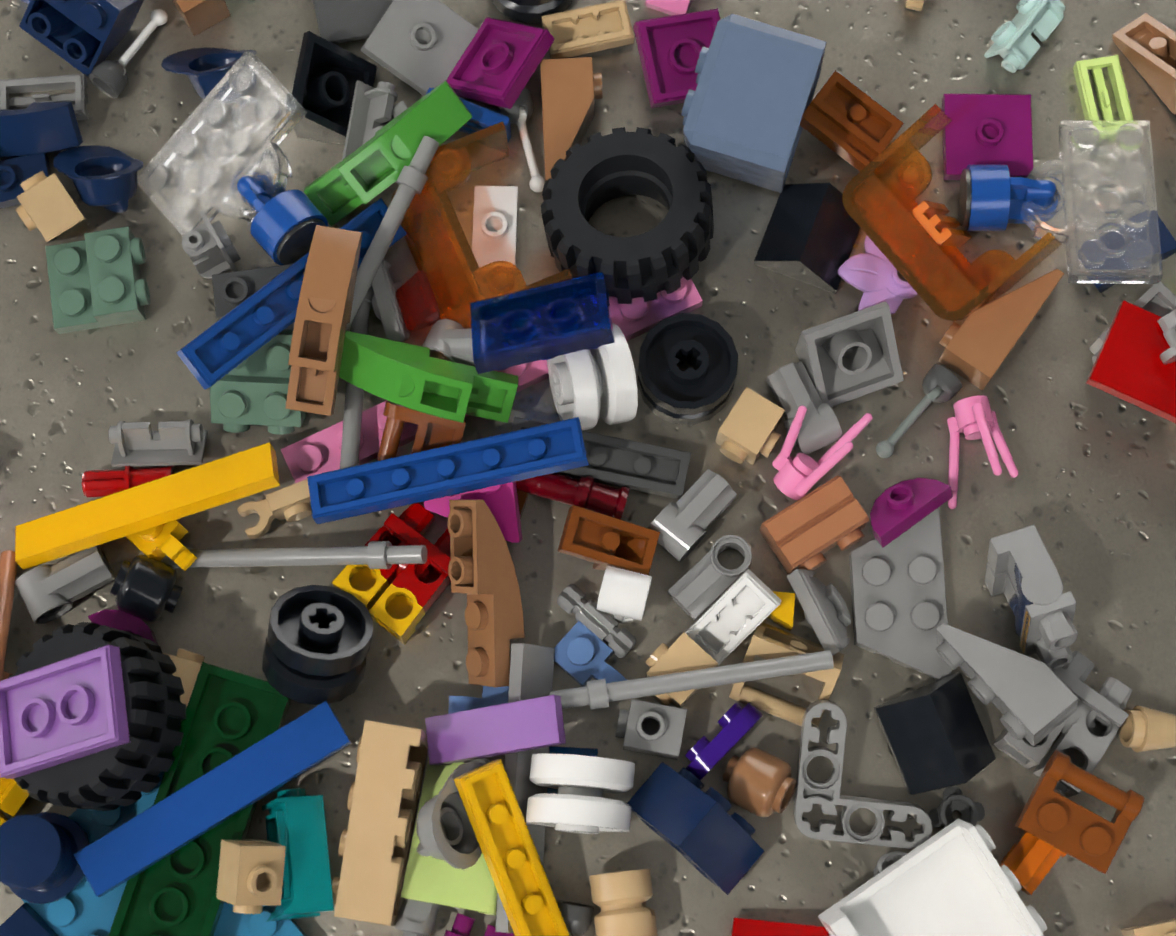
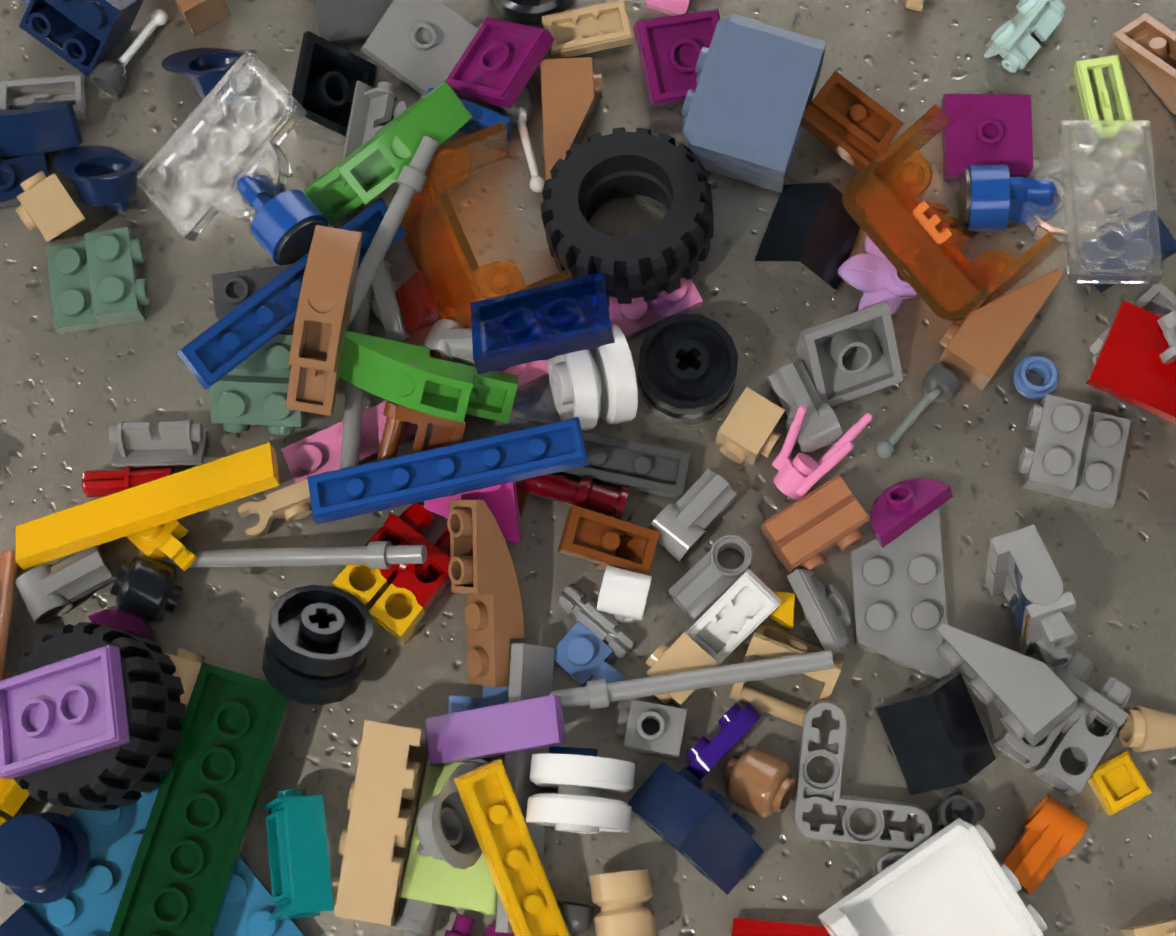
(210, 248): light grey hinge -> none
(212, 799): blue tile -> none
(250, 874): tan brick -> none
(495, 224): white plate -> none
(976, 421): bright pink plant -> none
(1041, 366): none -> medium blue plate
(1073, 826): dark orange plate -> none
(1074, 451): none -> light grey plate
(1118, 783): none -> yellow tile

